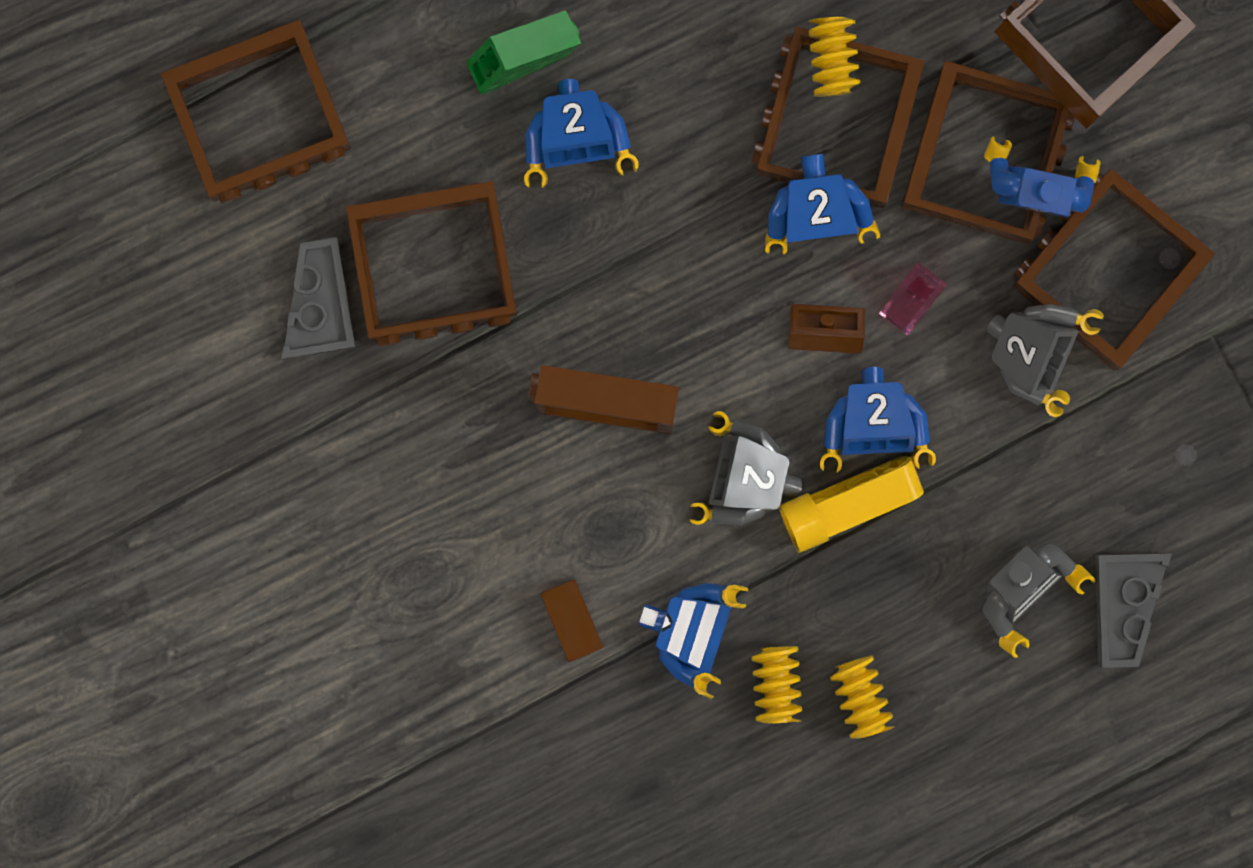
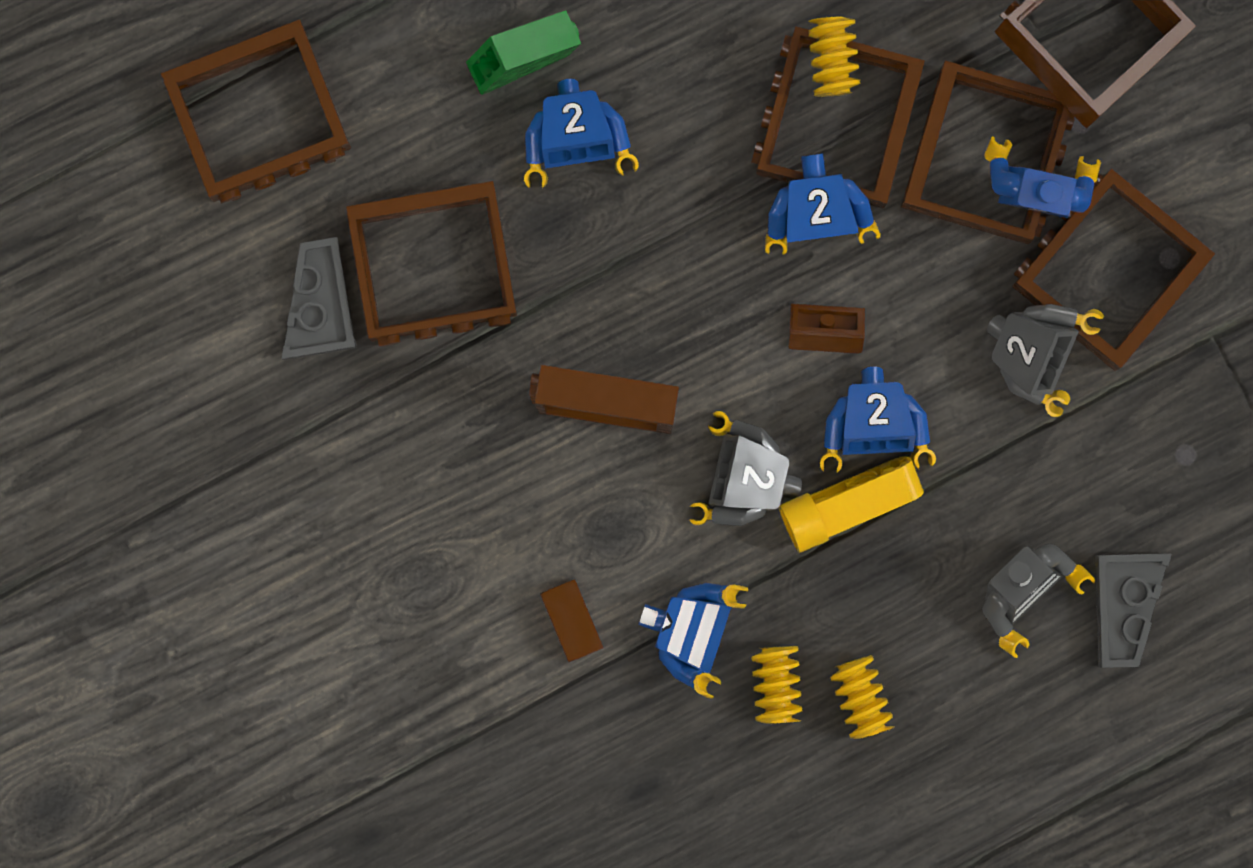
(913, 298): clear pink slope -> none

